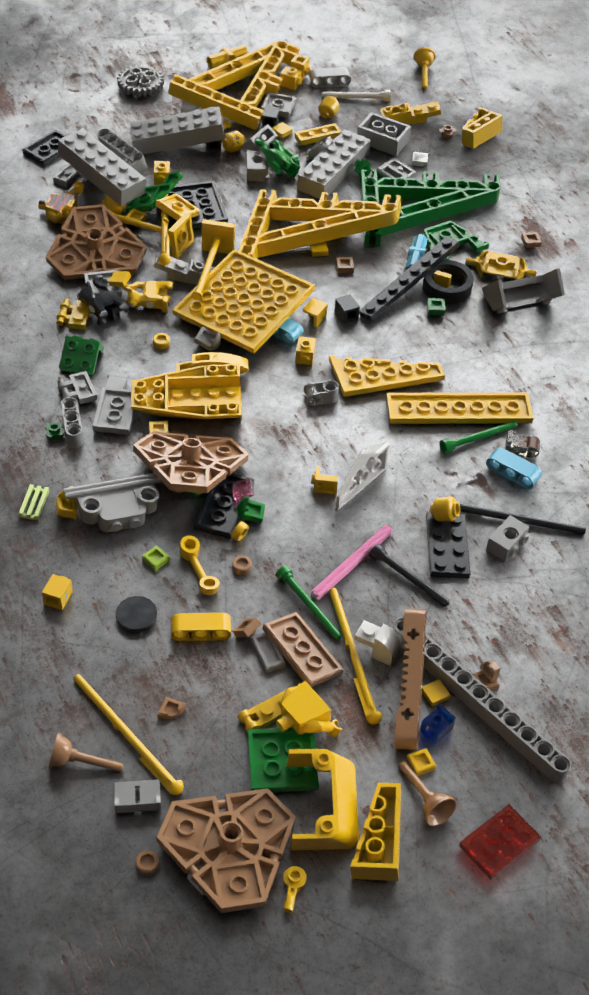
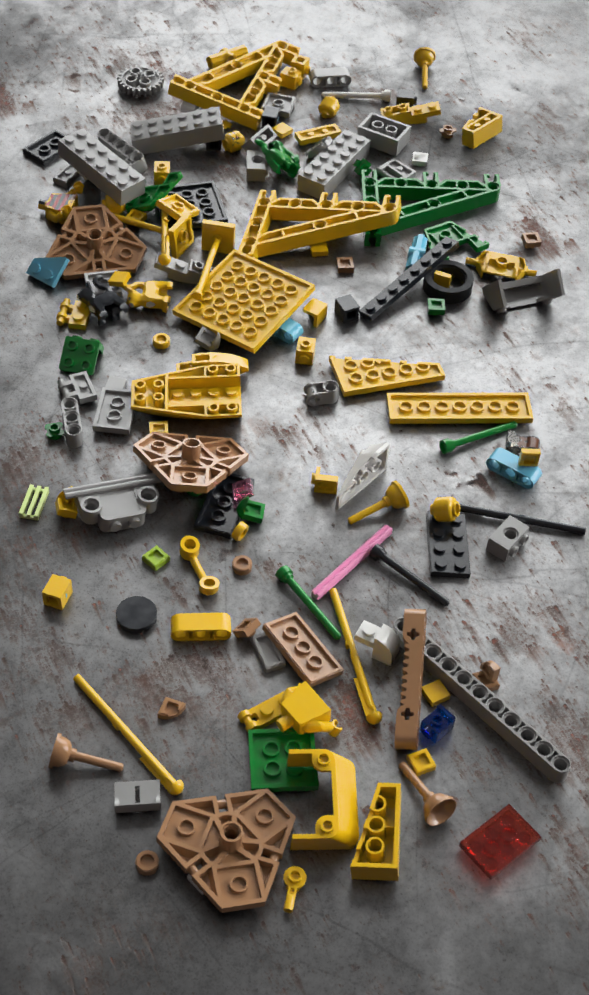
(48, 269): none -> medium azure wing
(394, 497): none -> yellow piece
(406, 96): none -> brick
(529, 457): none -> yellow tile

